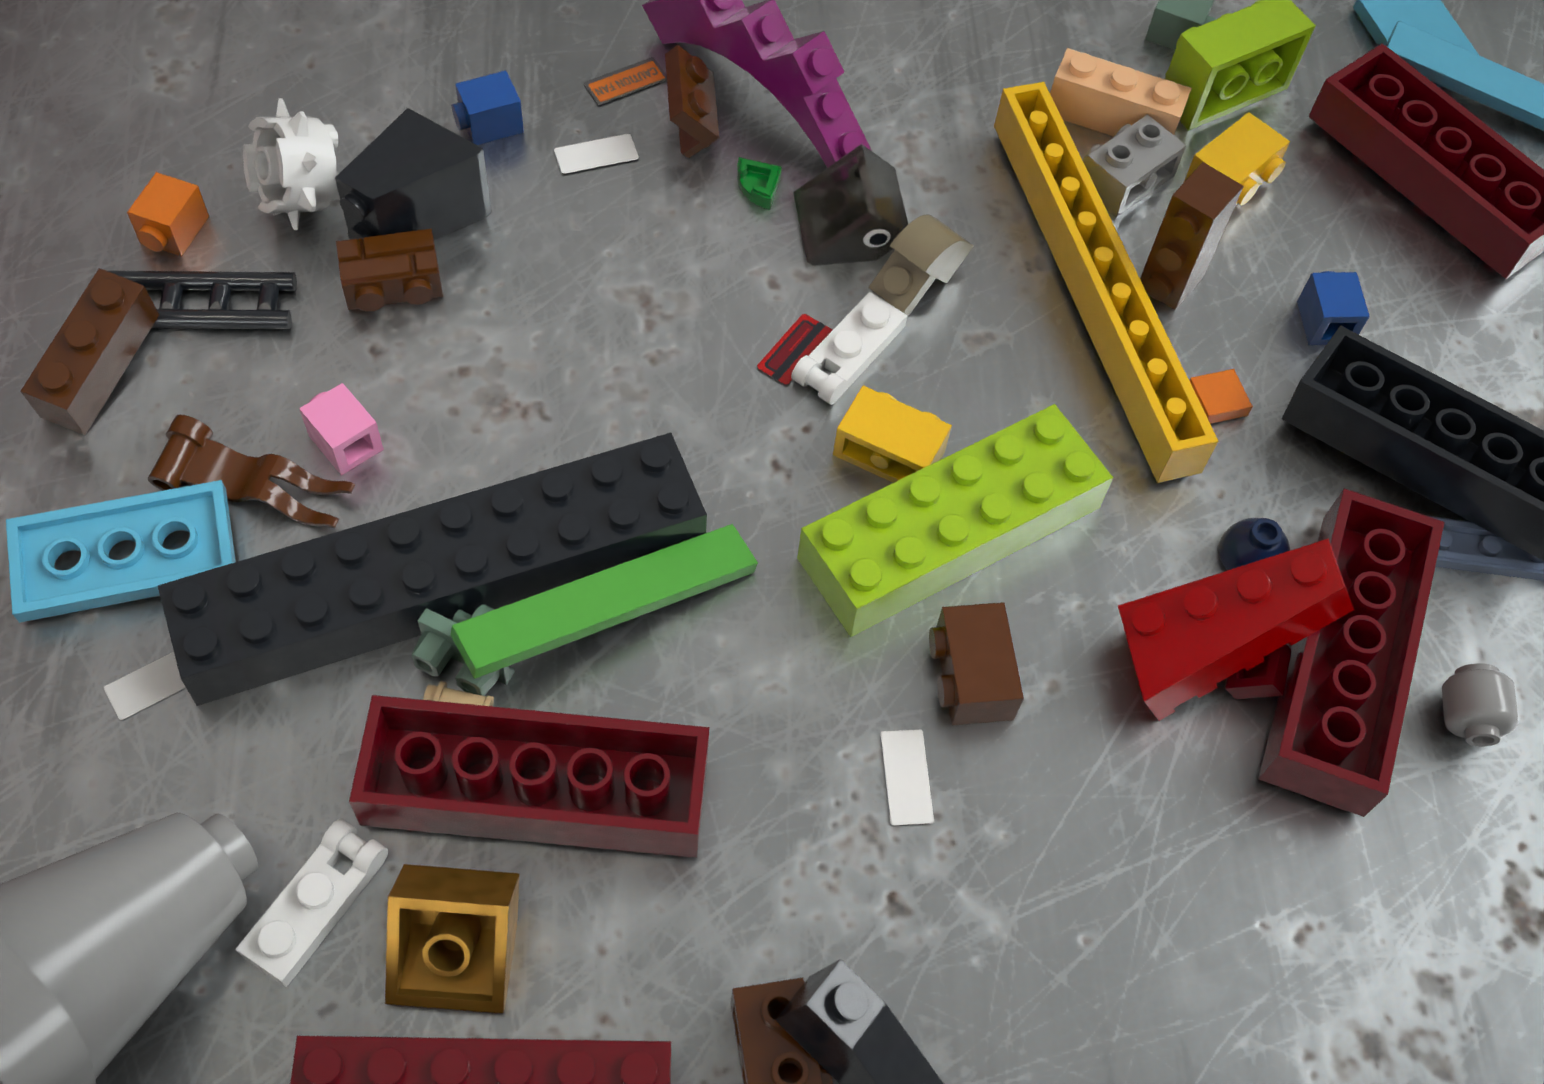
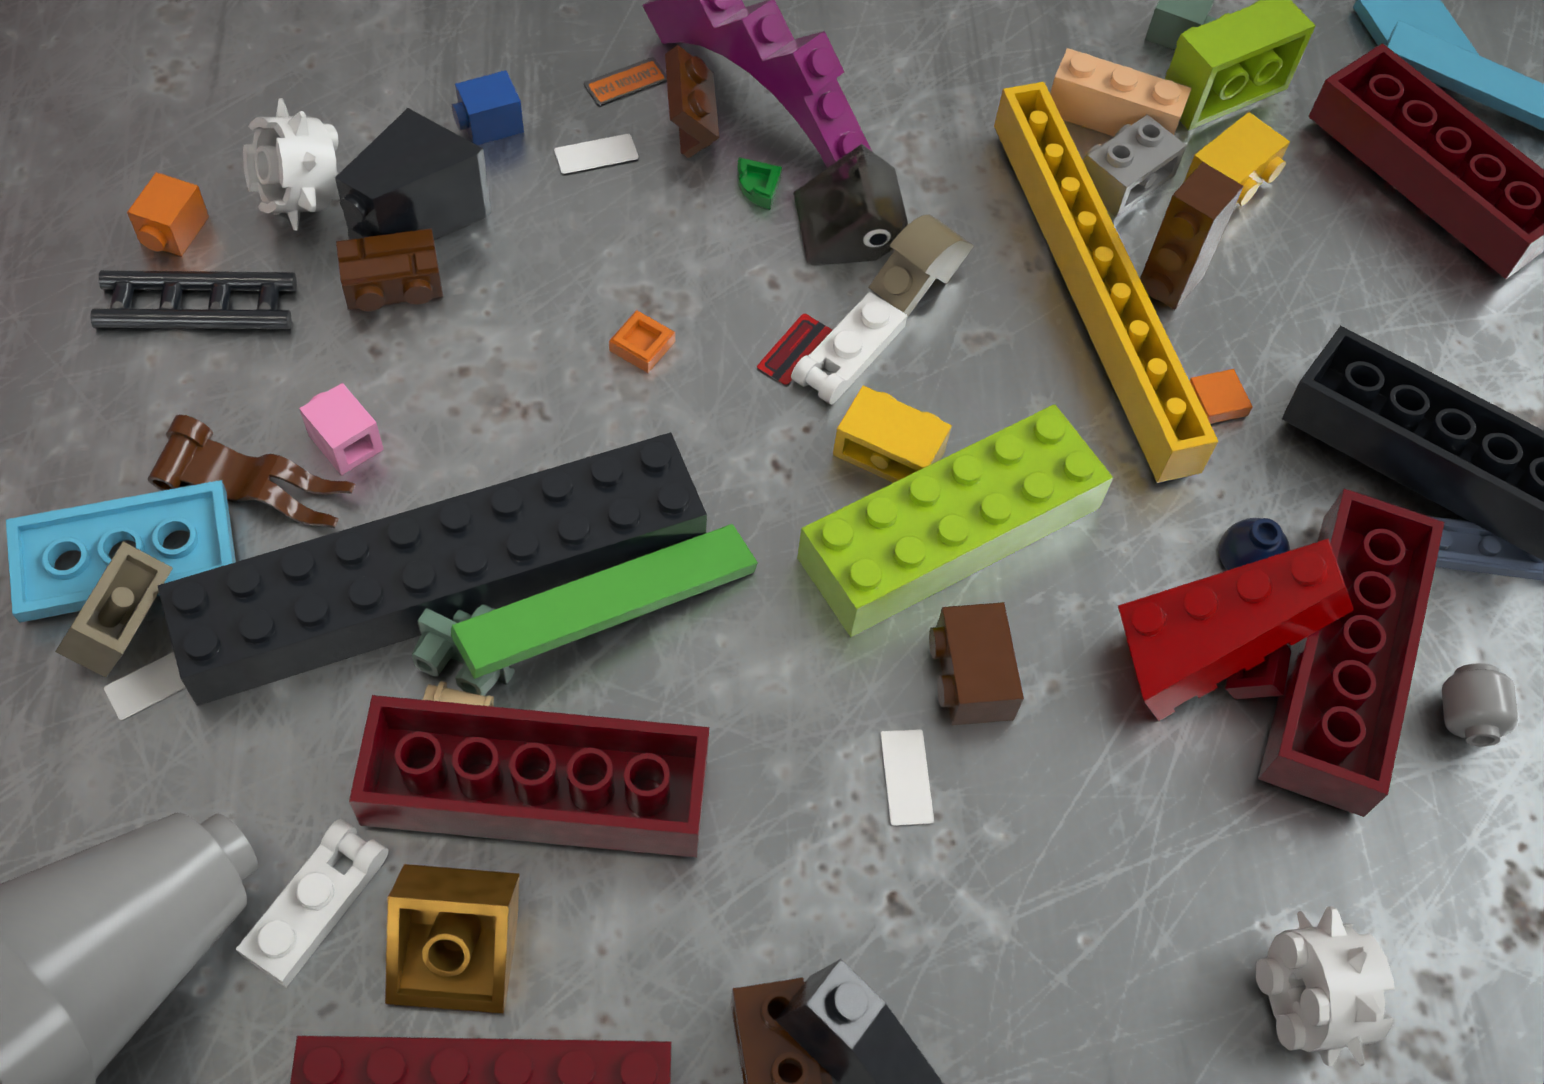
(91, 352): reddish brown brick -> none
(114, 610): none -> dark tan slope
(642, 341): none -> orange tile
(1327, 987): none -> white brick
(1331, 302): blue brick -> none

